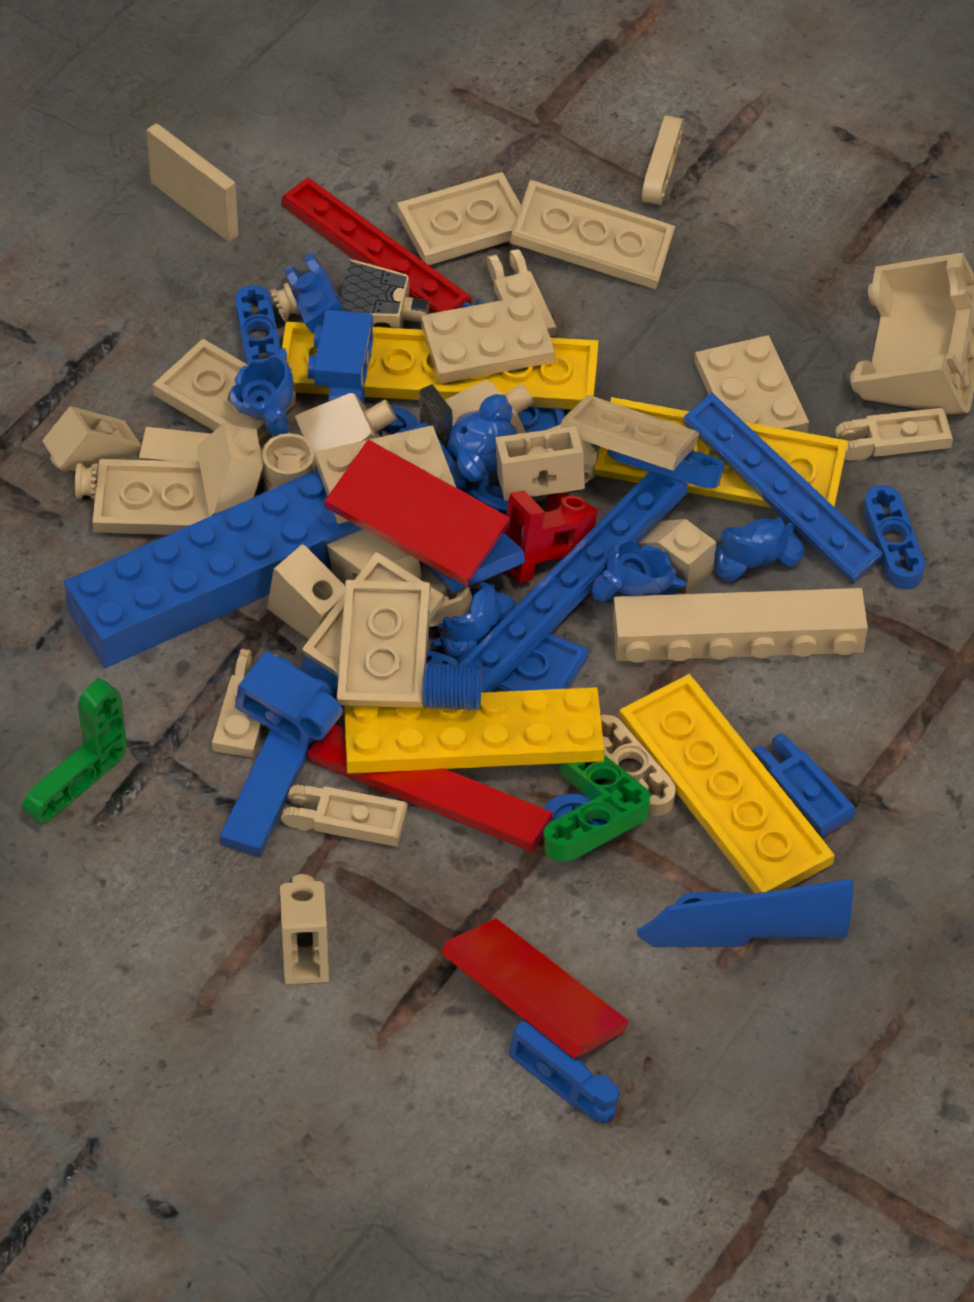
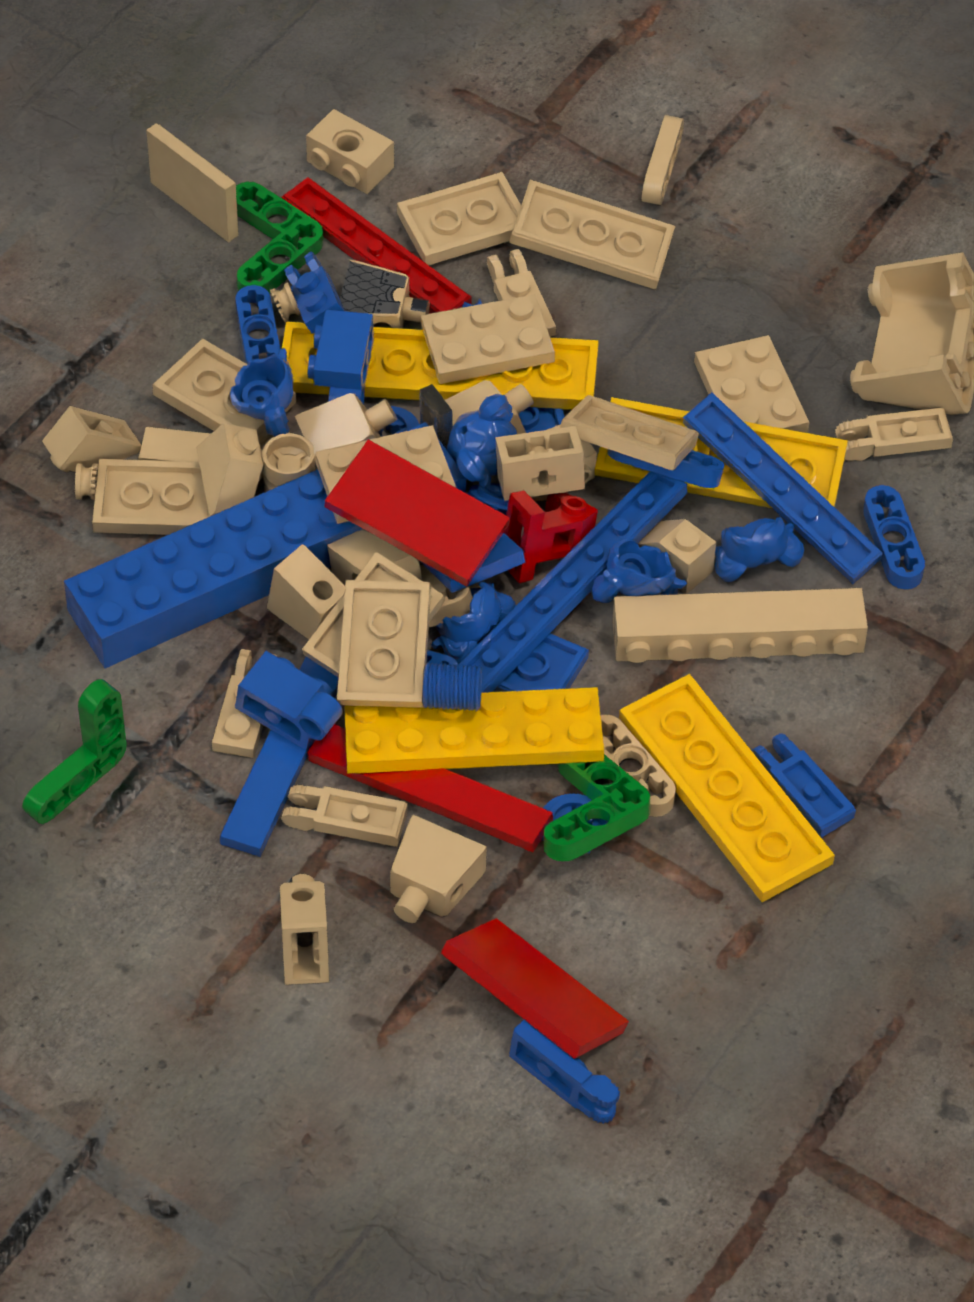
(284, 236): none -> green beam
(350, 151): none -> tan brick
(433, 869): none -> tan torso
(736, 918): blue panel -> none

